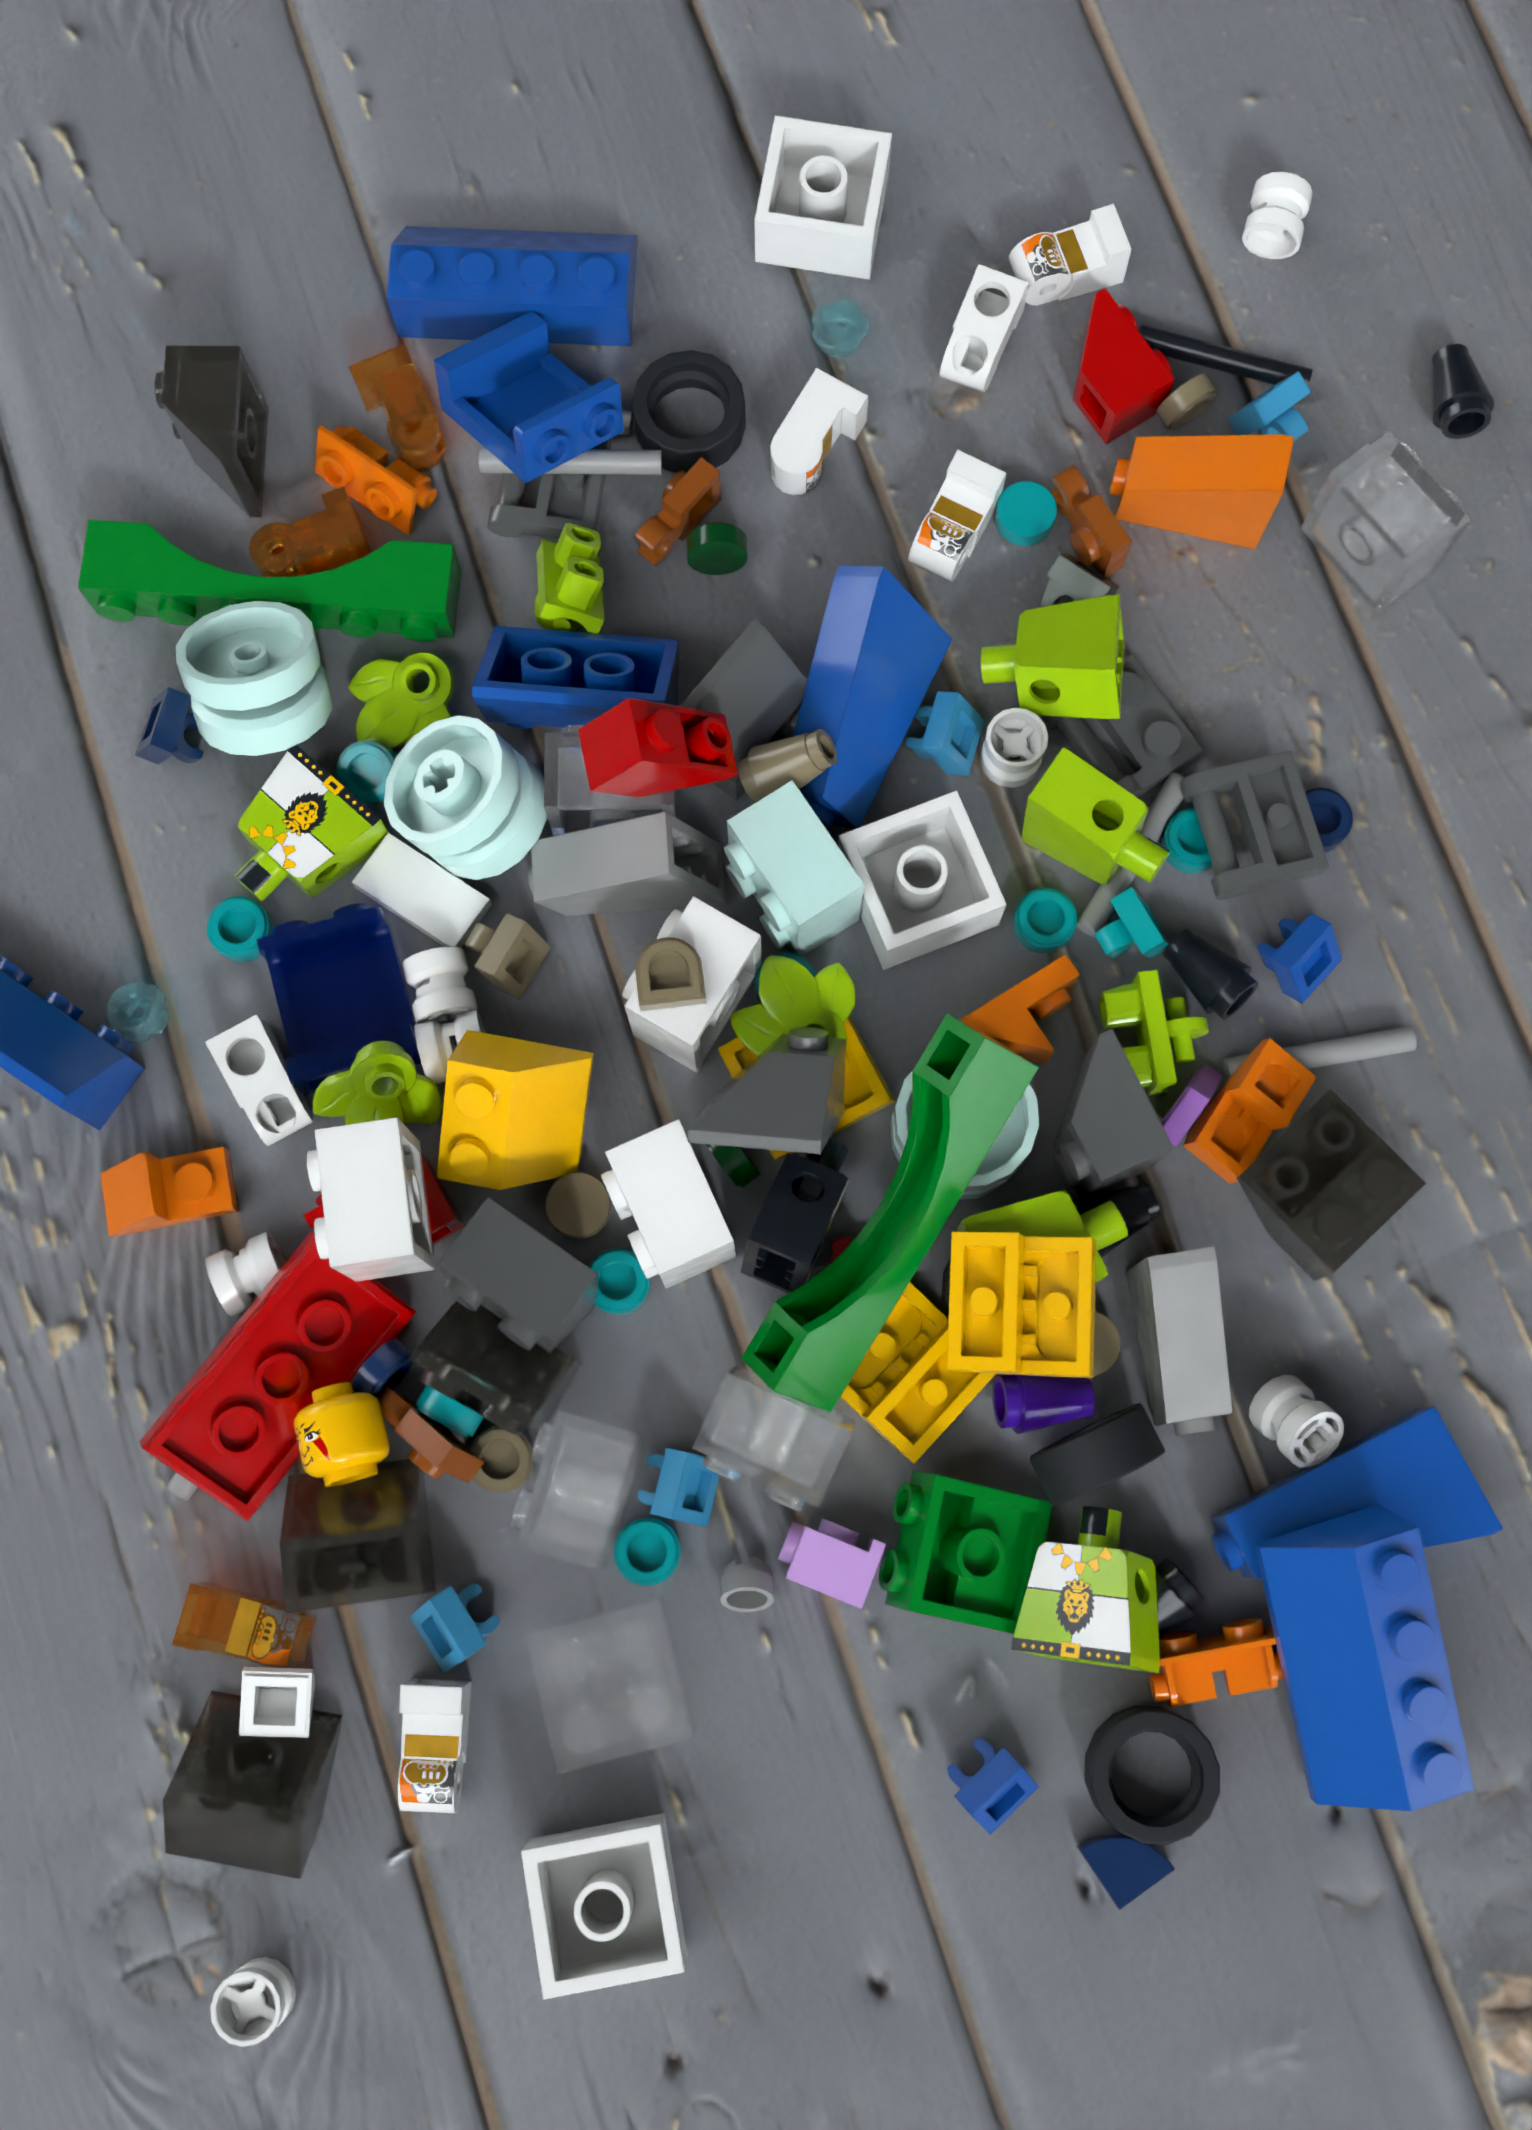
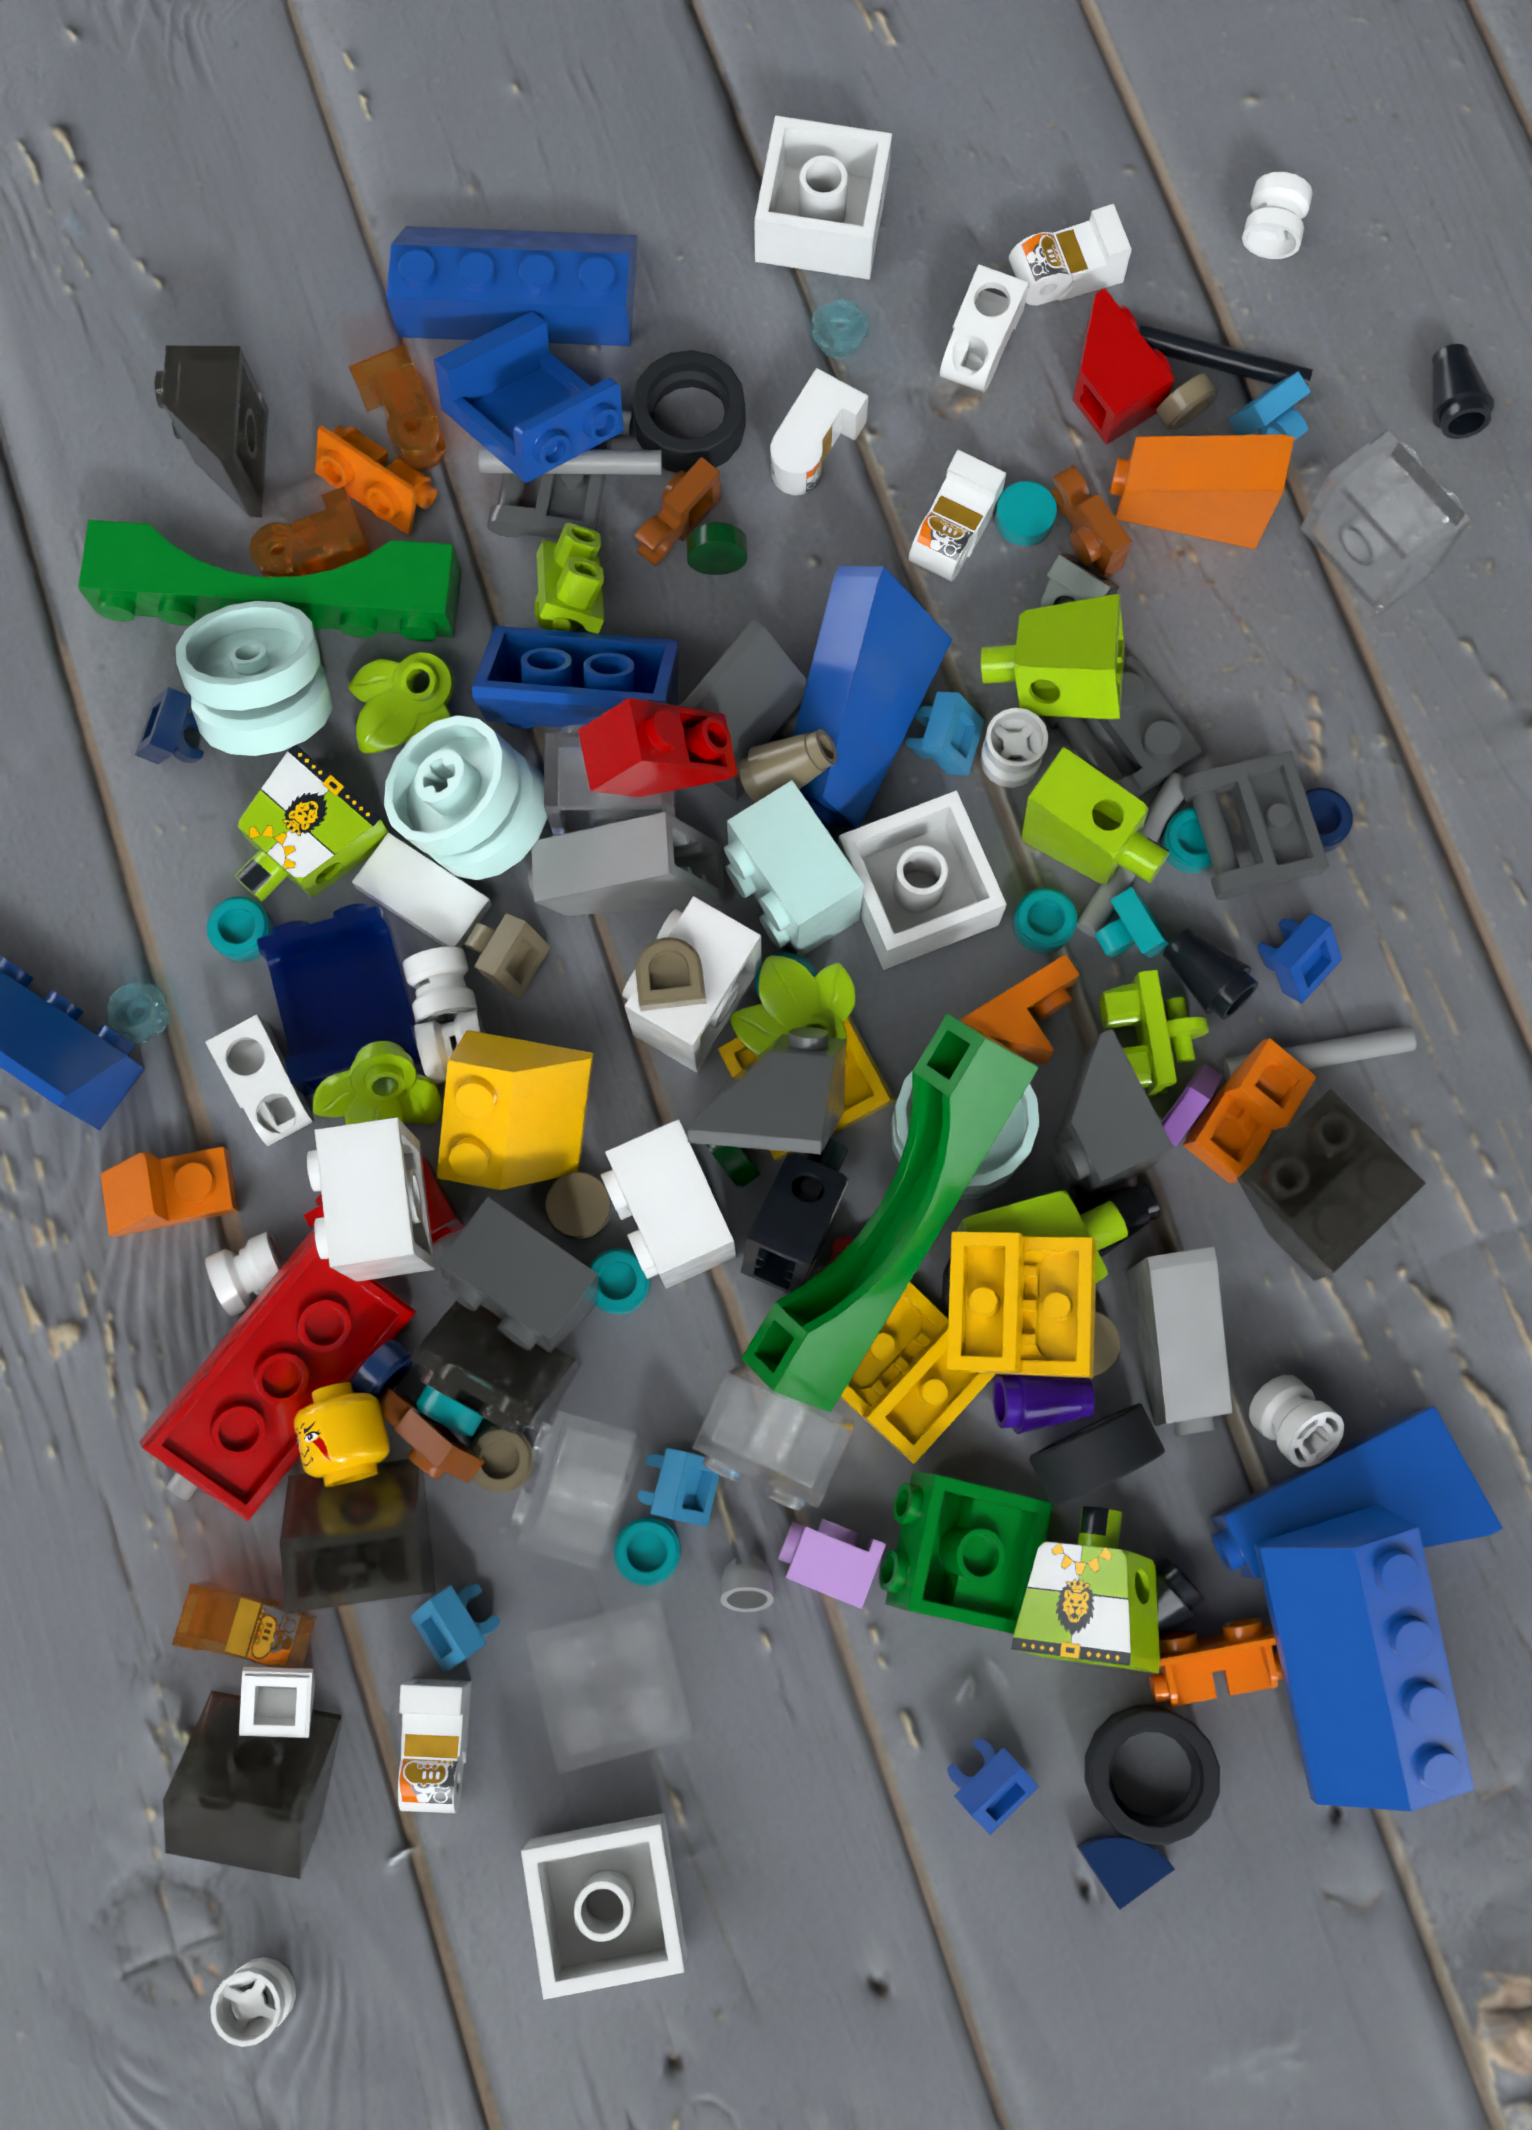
(365, 768): teal tile -> none

